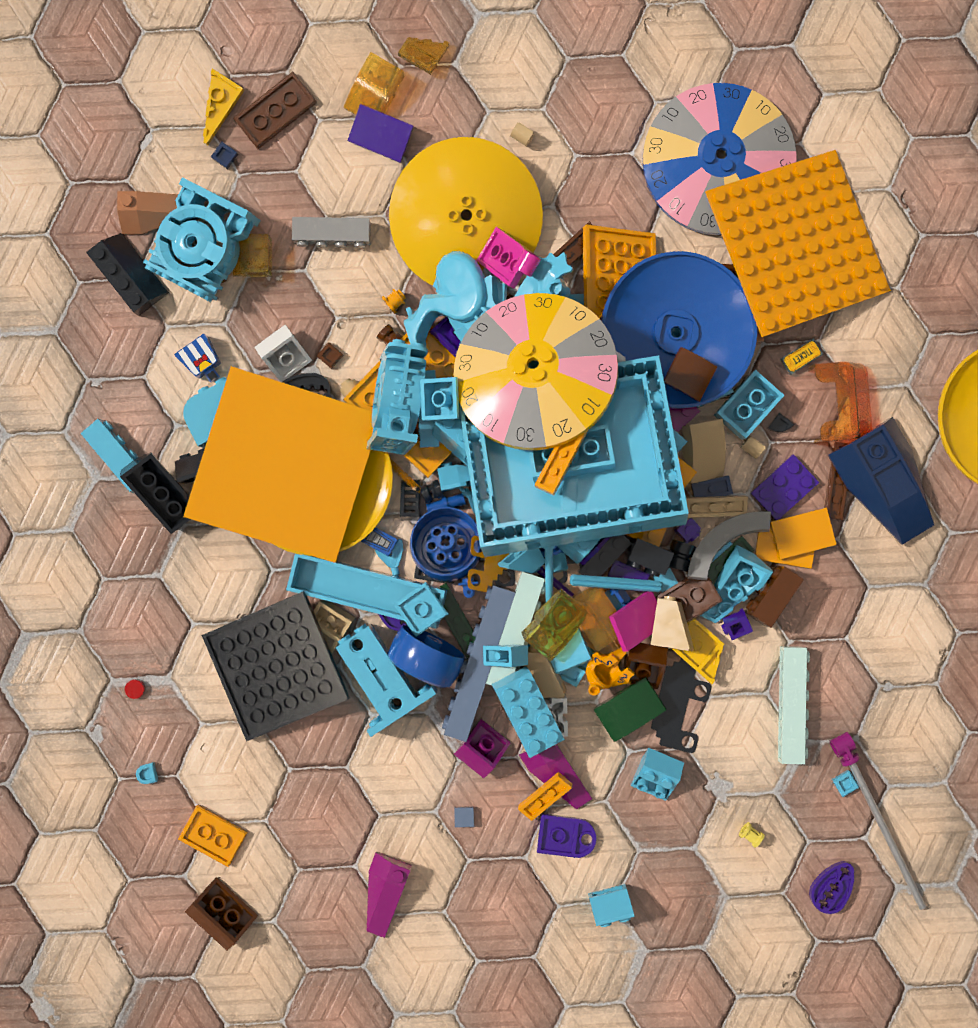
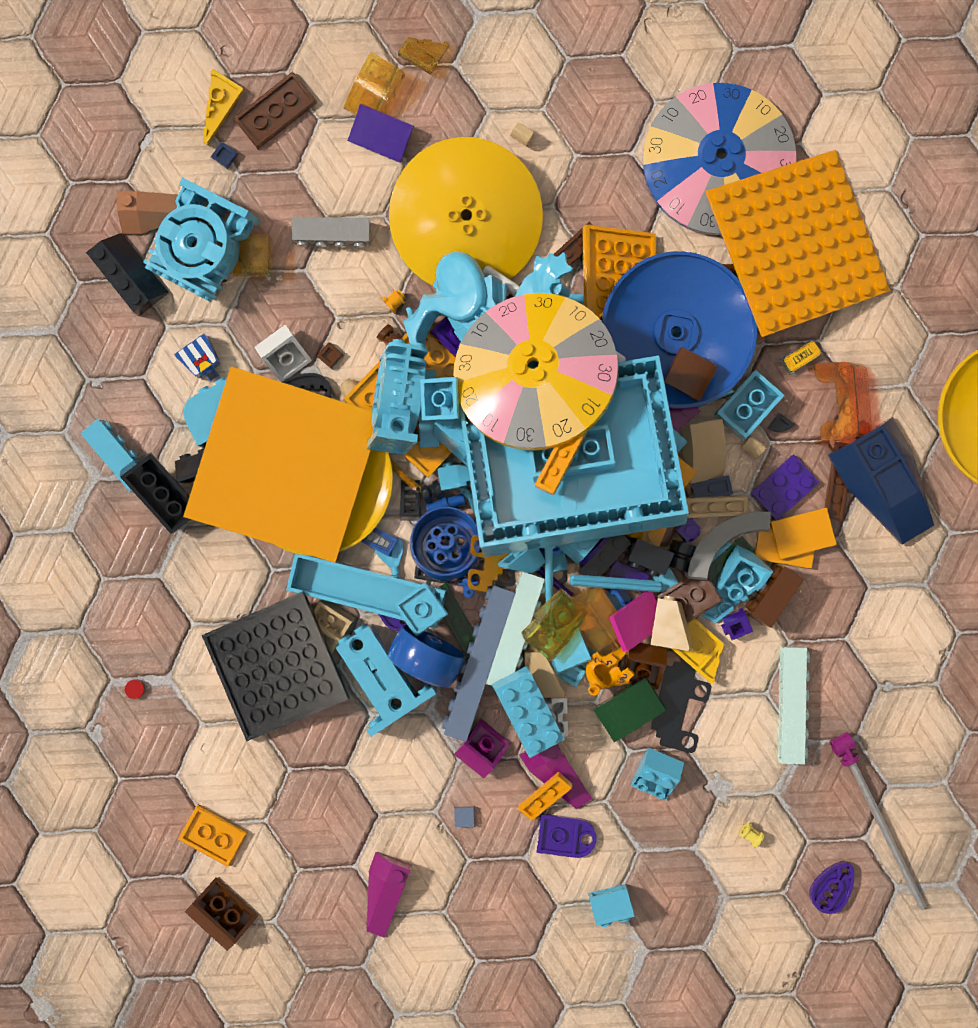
(147, 773): medium azure tile -> none
(505, 655): medium azure slope -> none
(519, 260): dark pink hinge -> none
(845, 783): medium azure tile -> none

